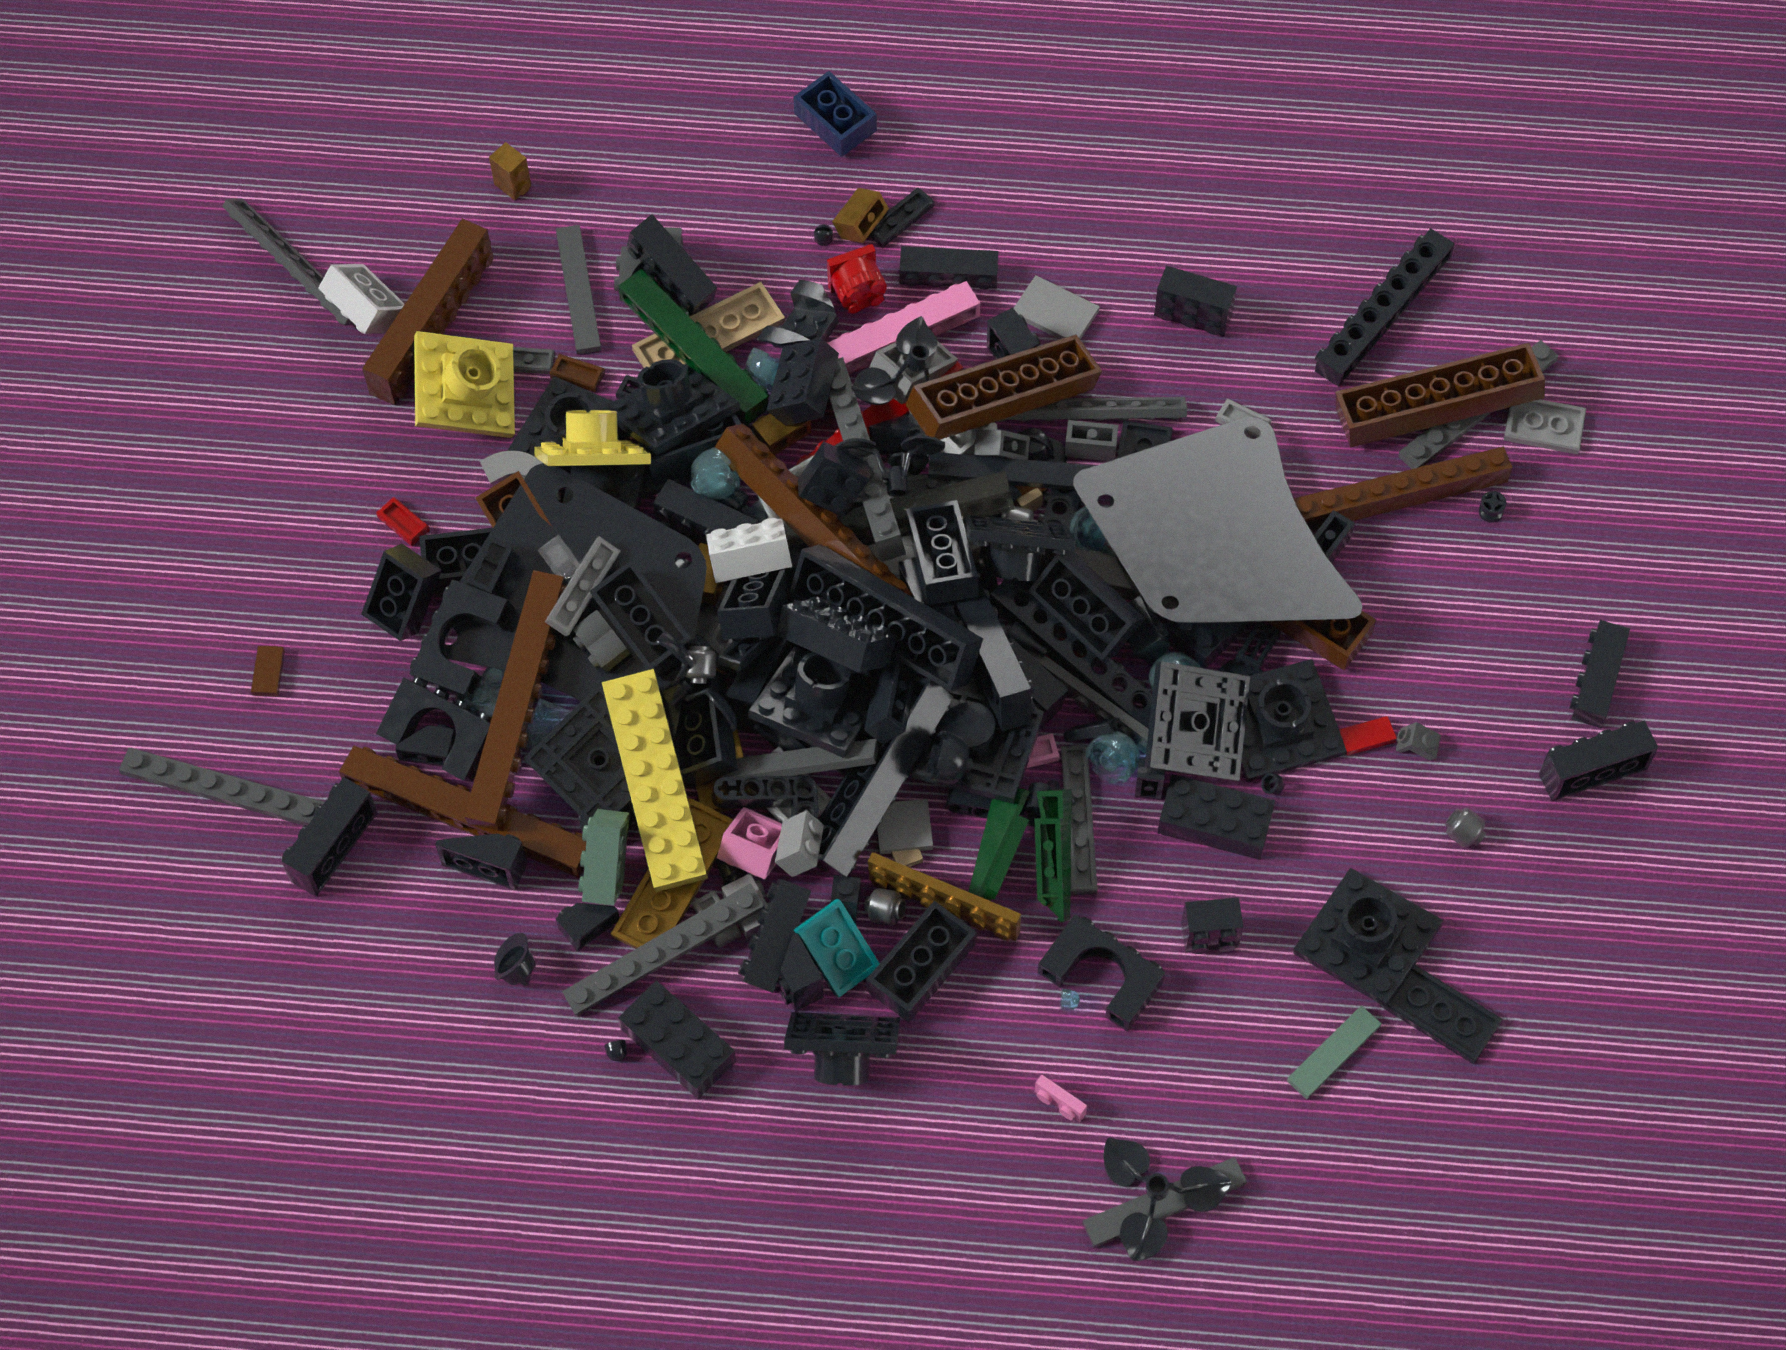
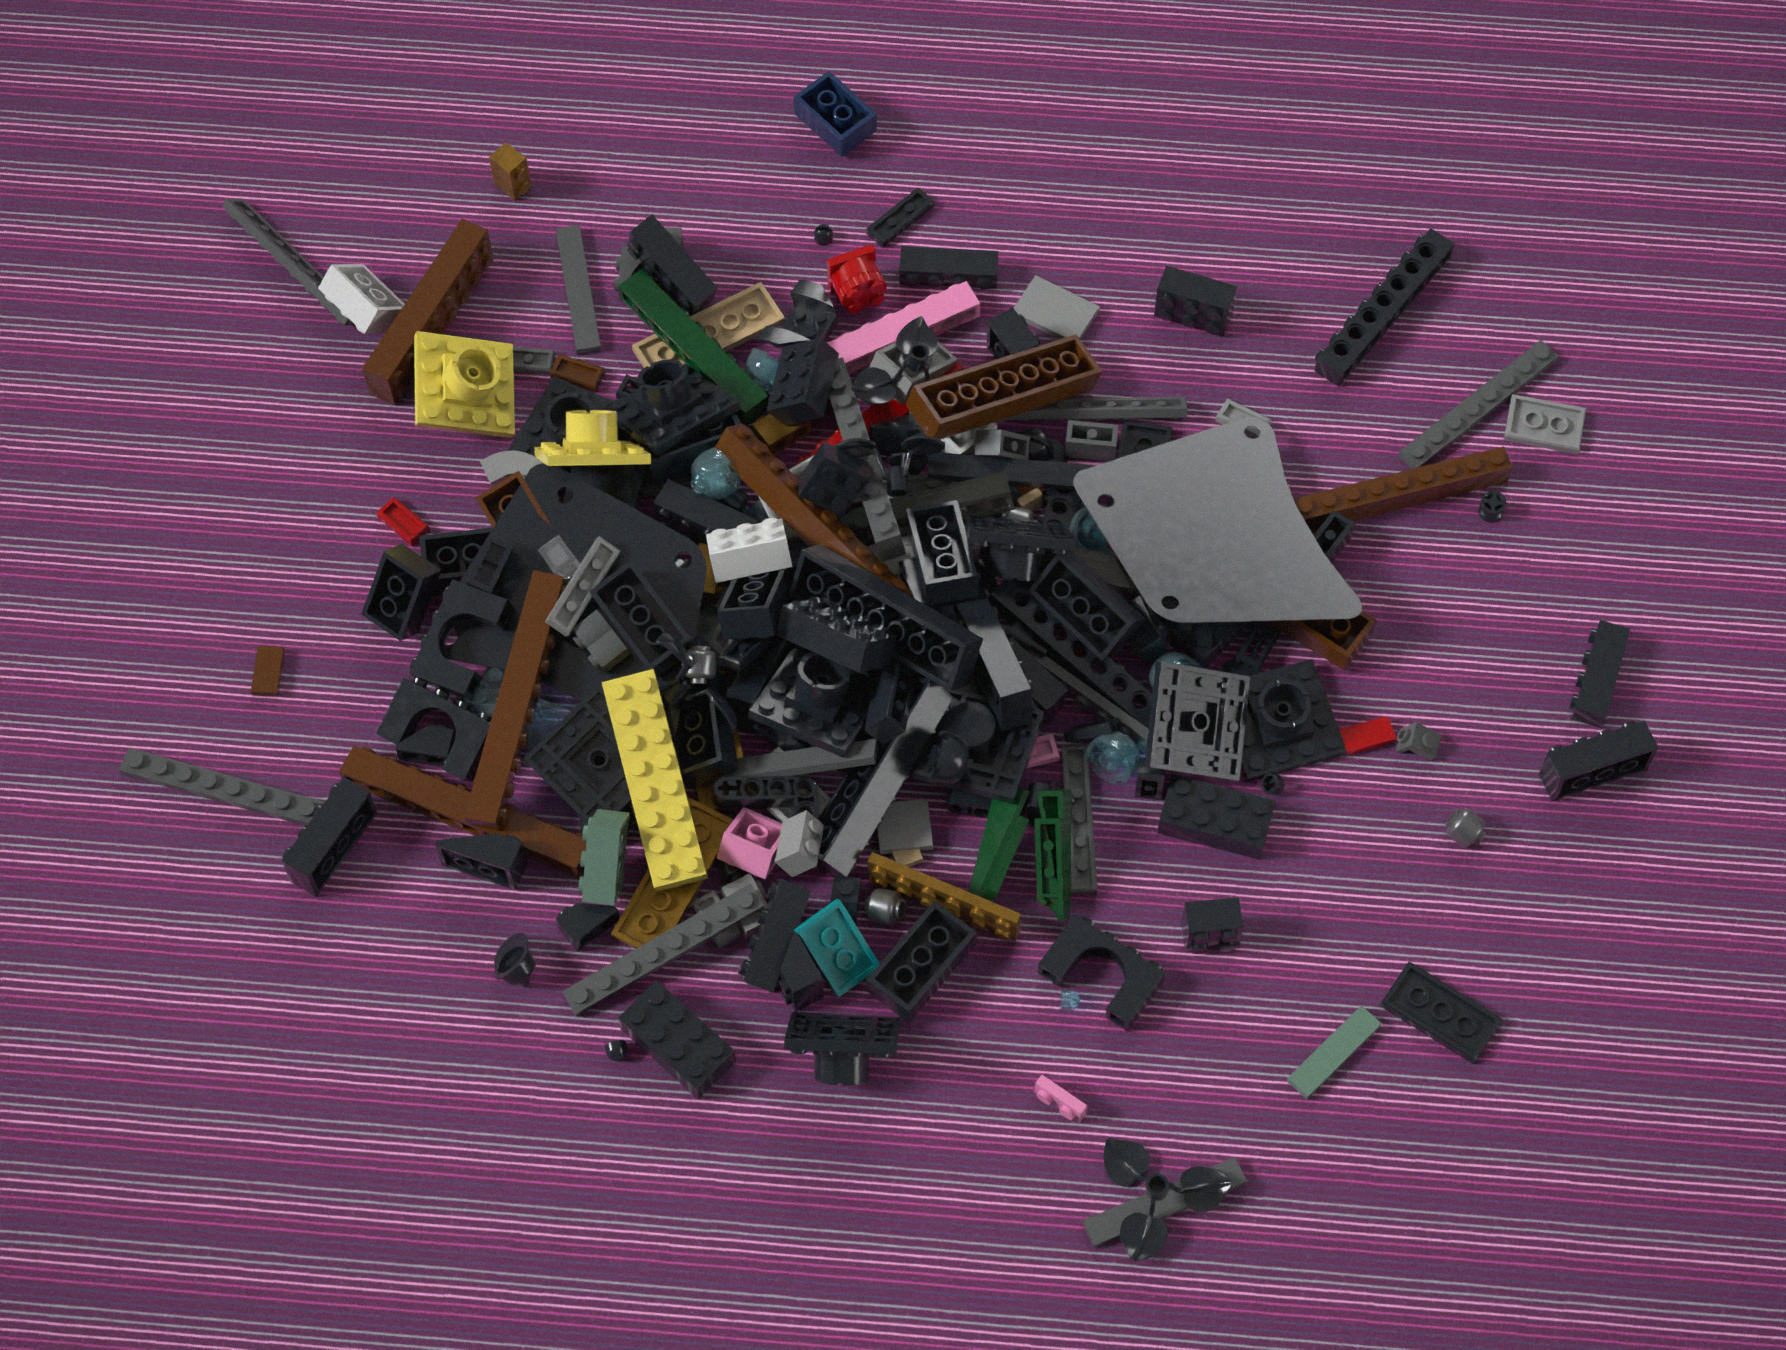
(860, 215): pearl gold brick -> none
(1368, 937): black piece -> none
(1440, 394): reddish brown brick -> none

